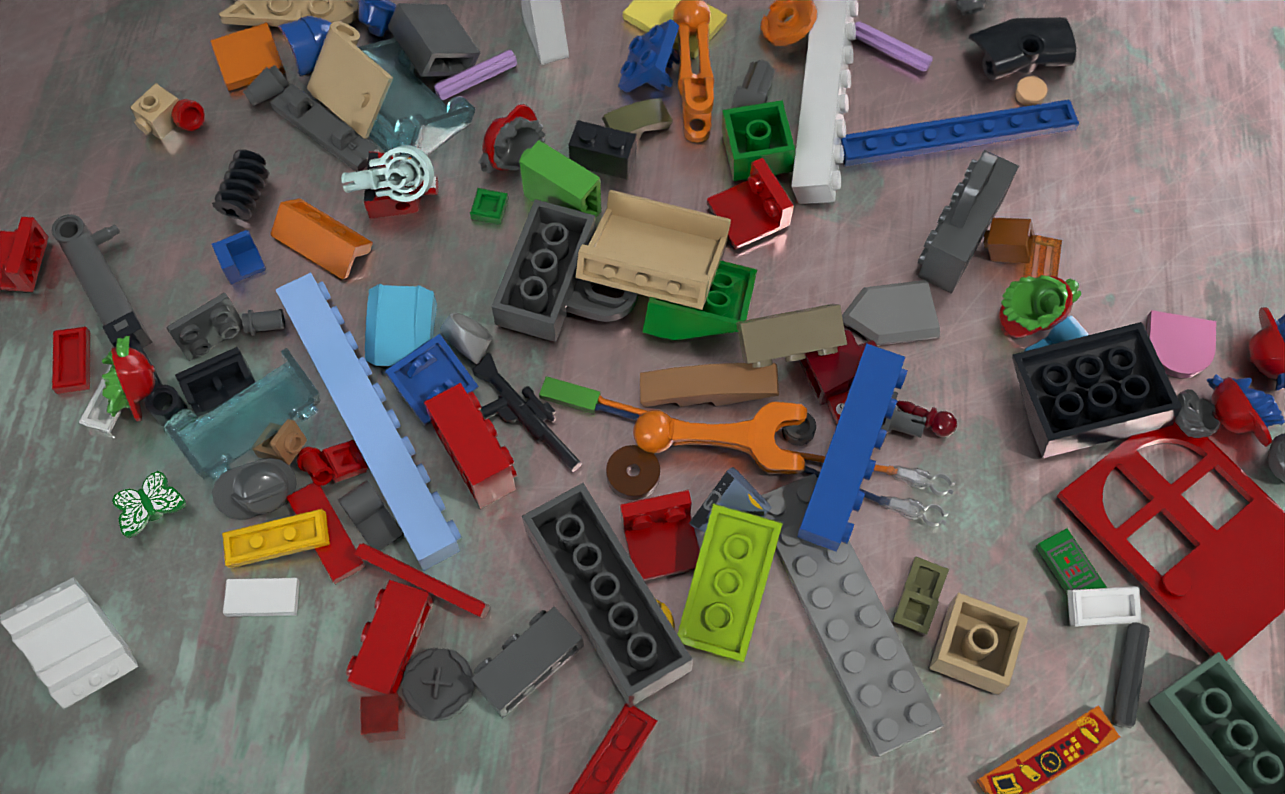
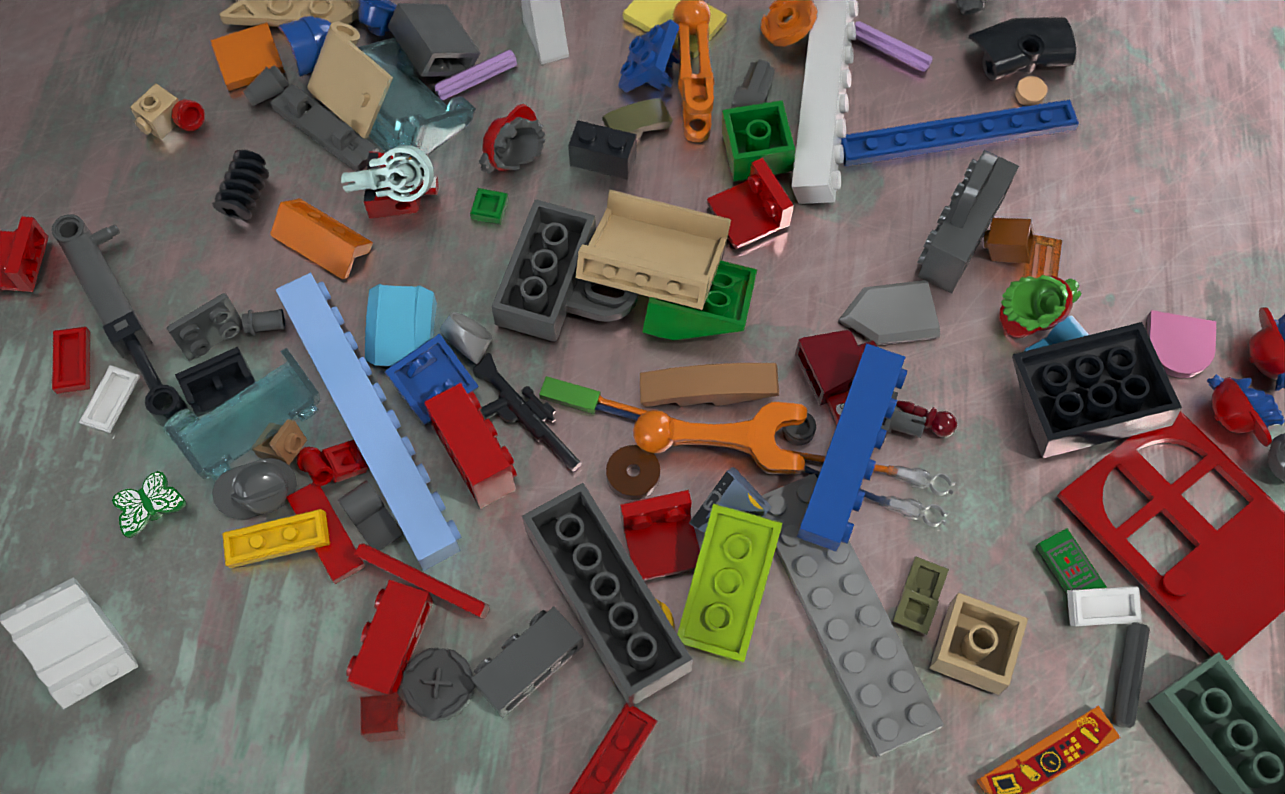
(128, 380): red hair -> none
(238, 257): blue panel -> none
(261, 597): white tile -> none
(559, 180): bright green brick -> none
(791, 335): dark tan brick -> none
(1196, 415): dark grey hair -> none

